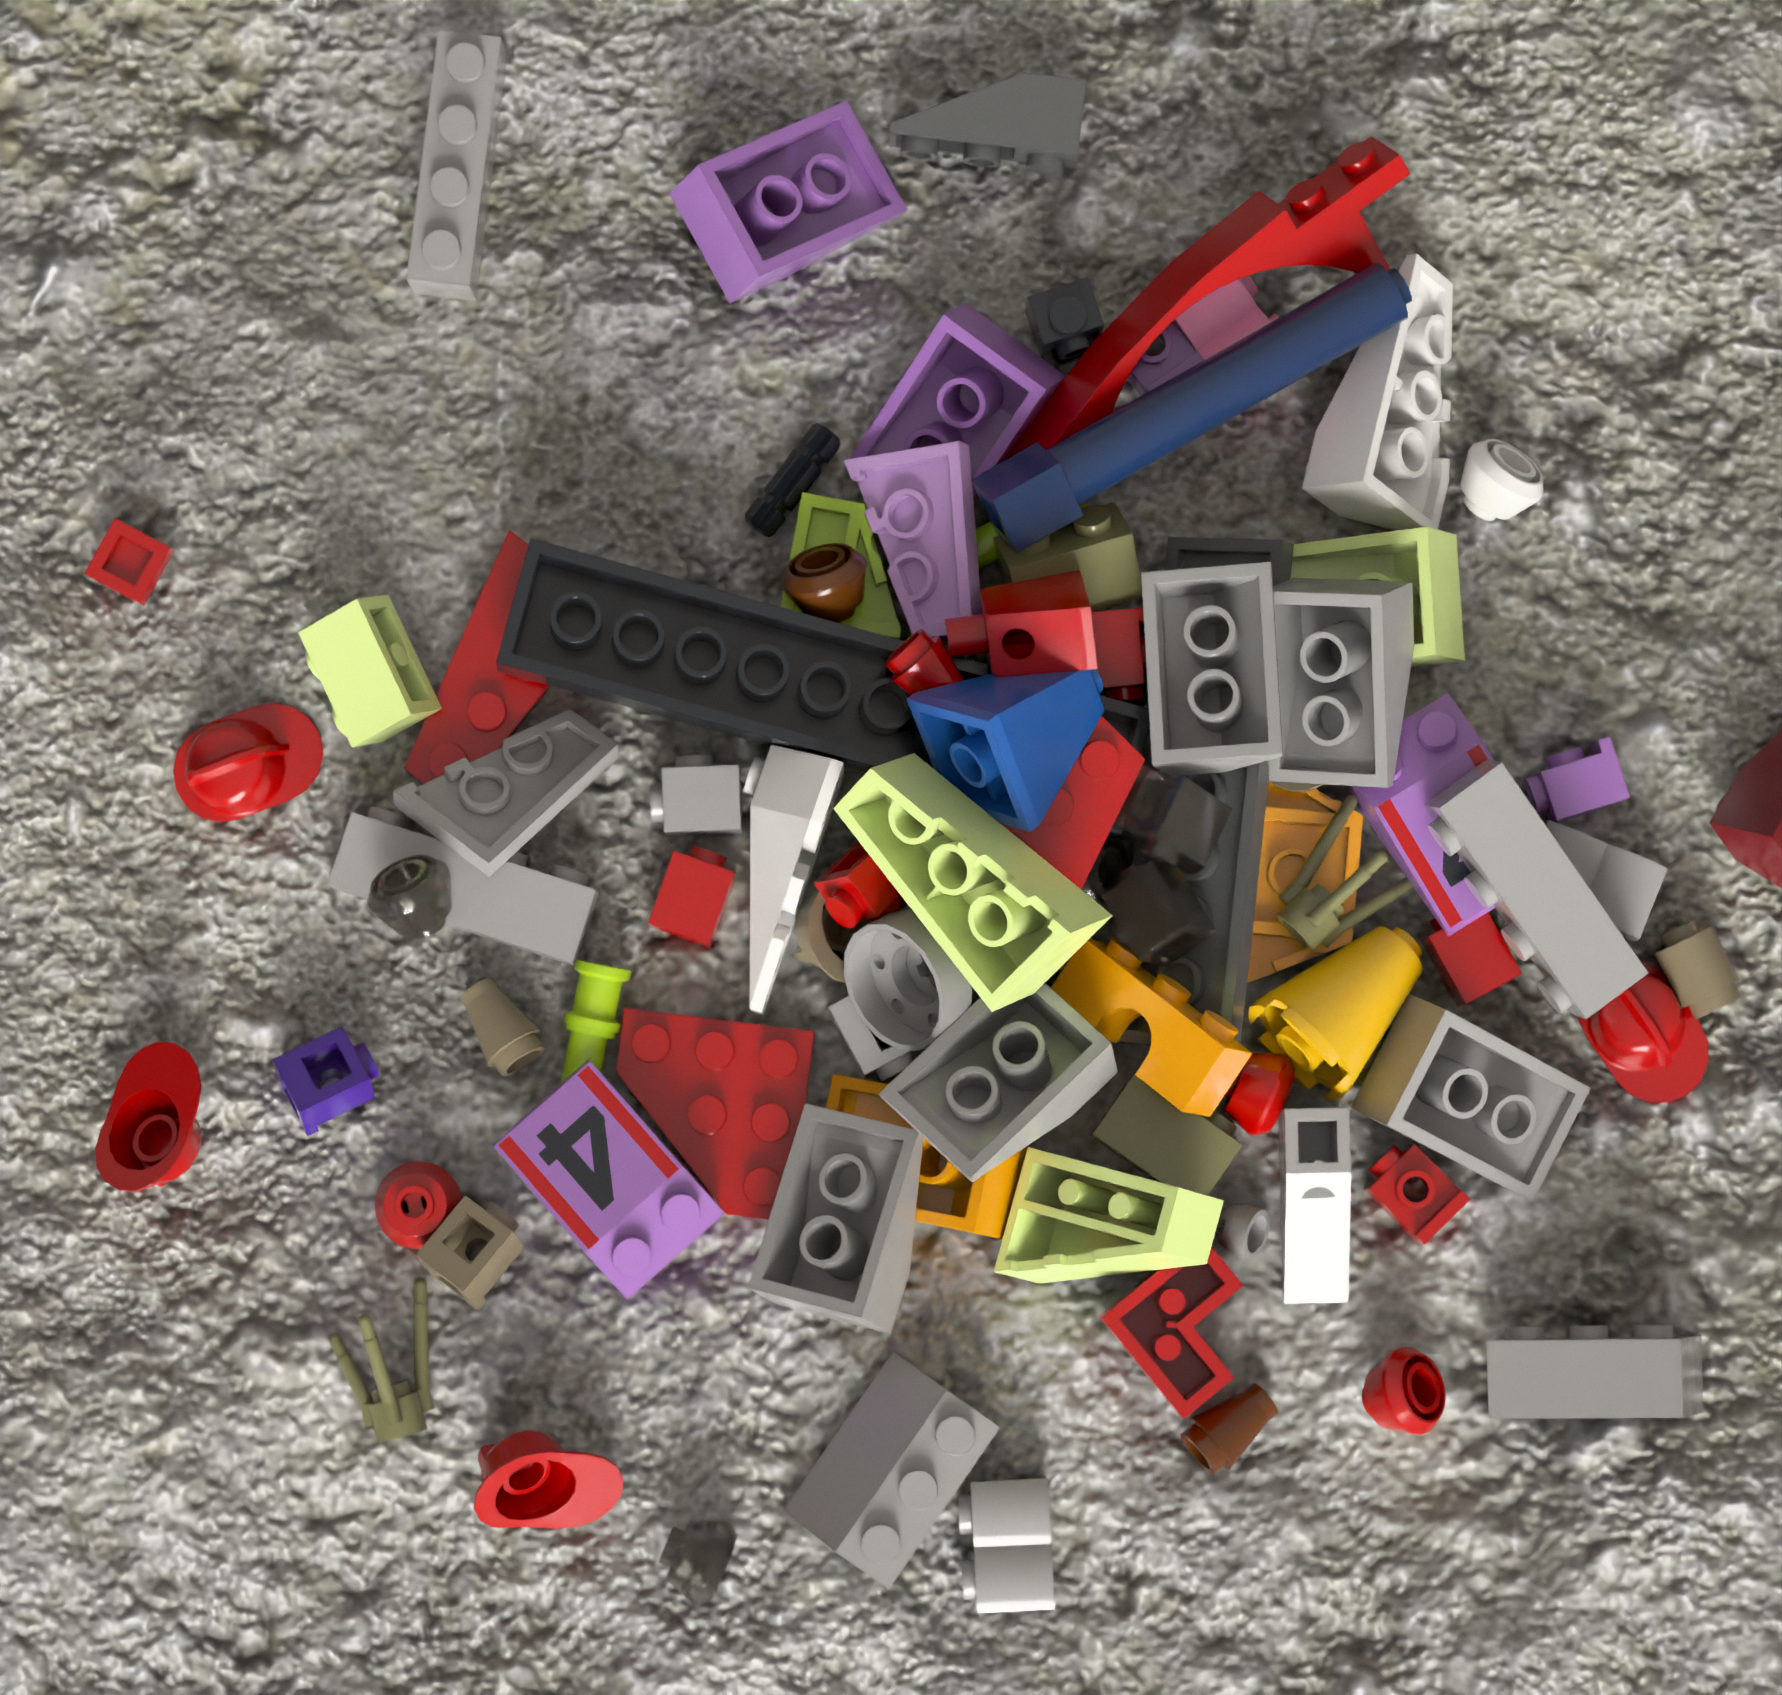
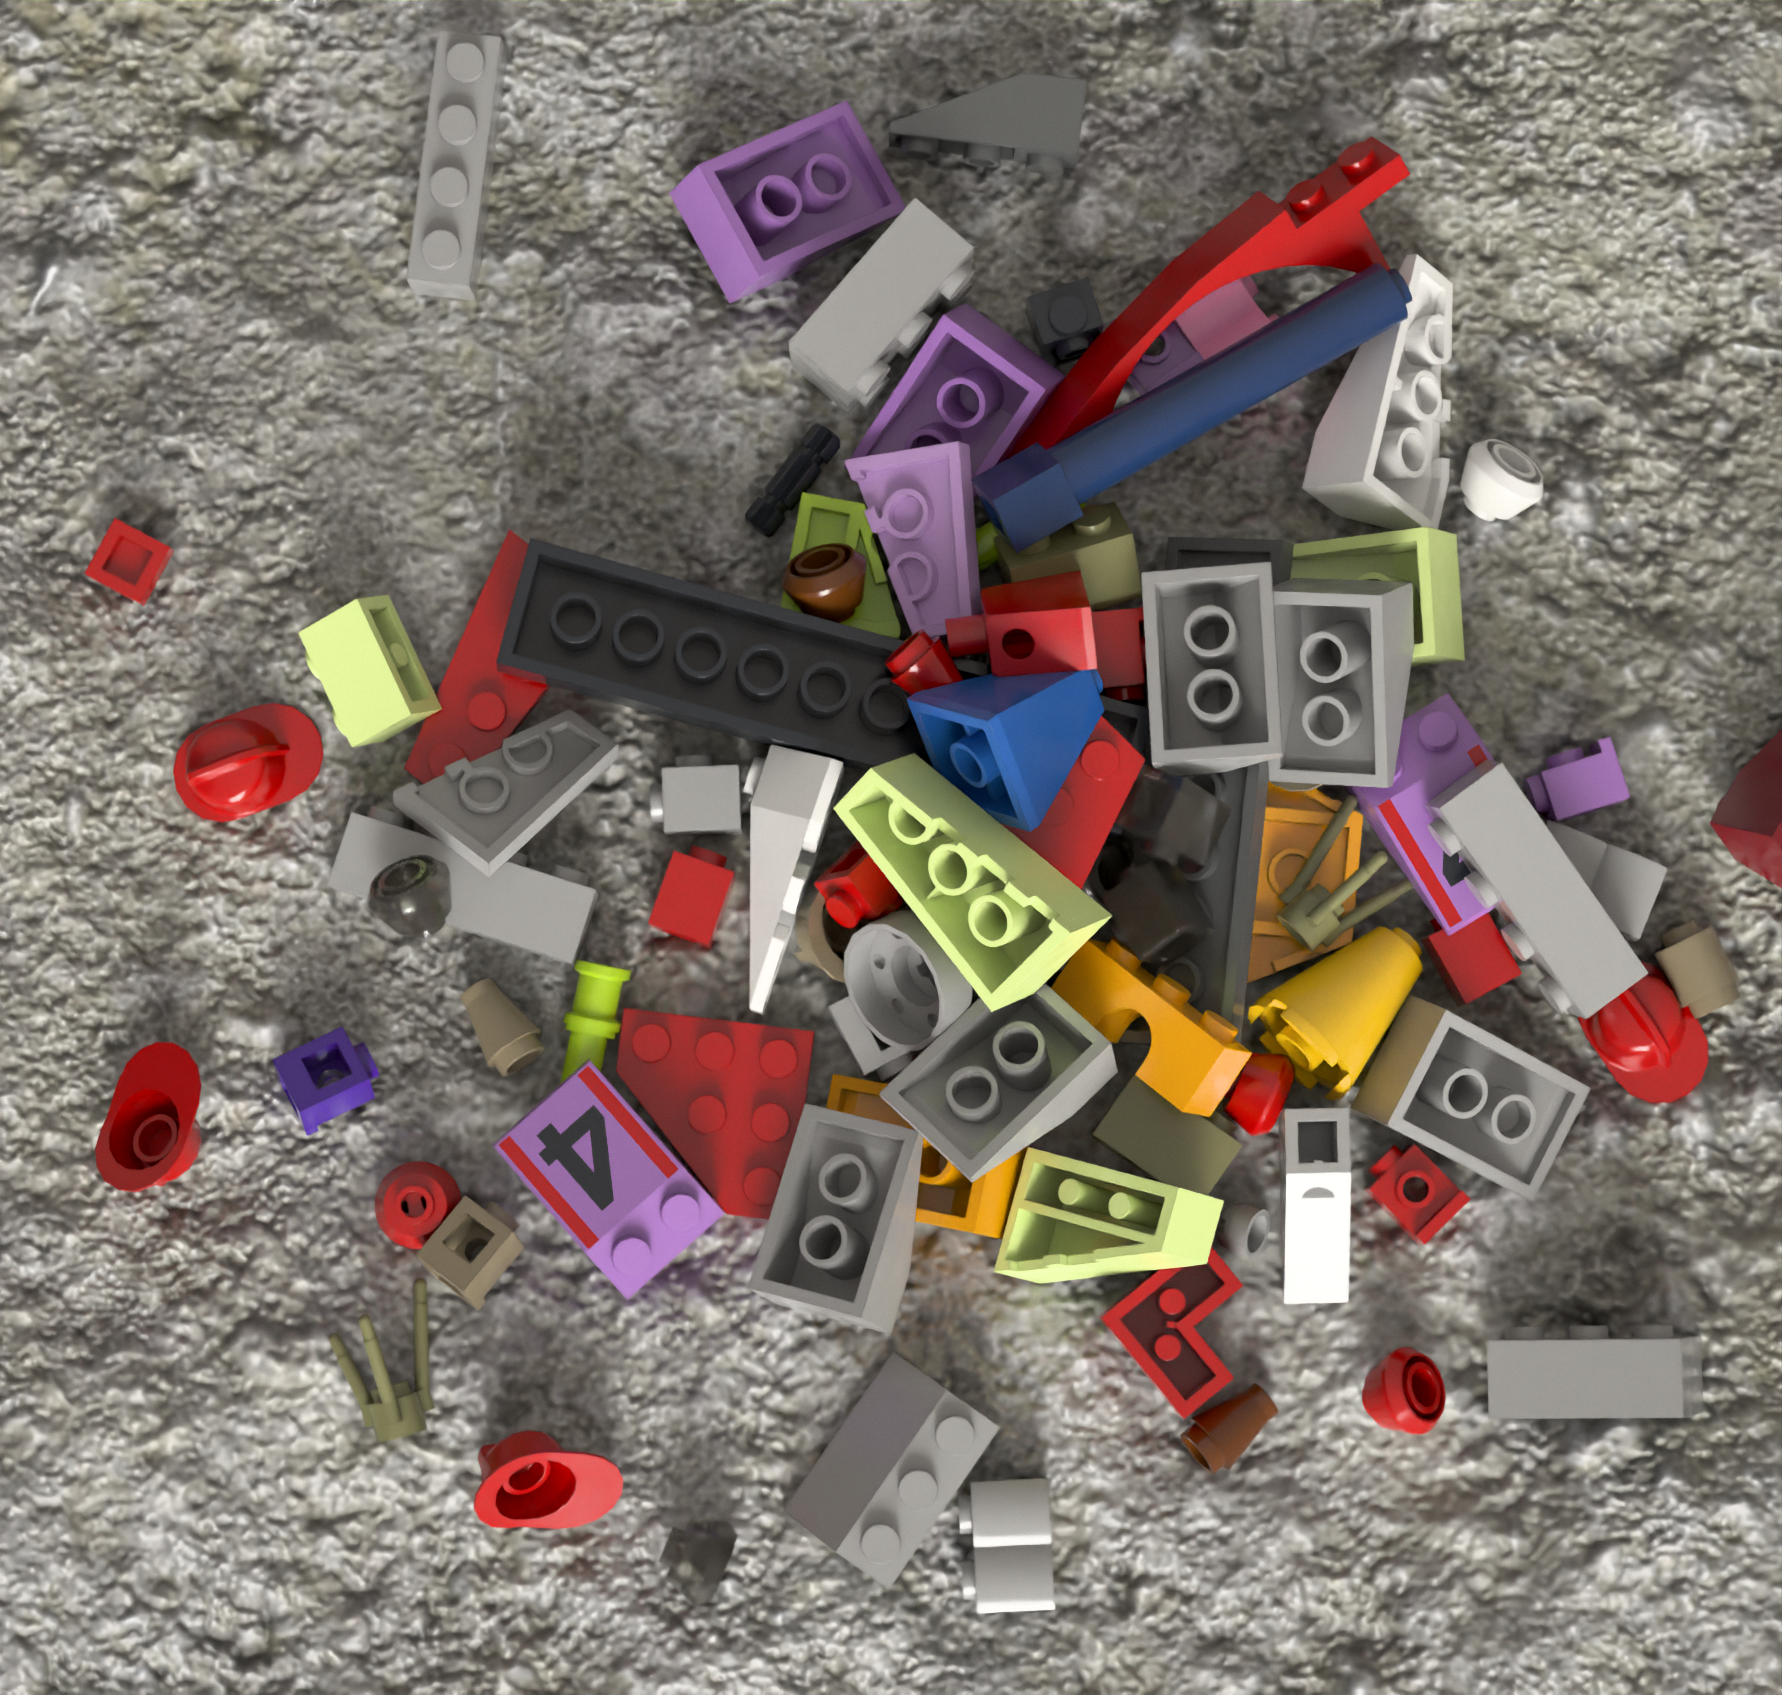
(883, 307): none -> light grey brick

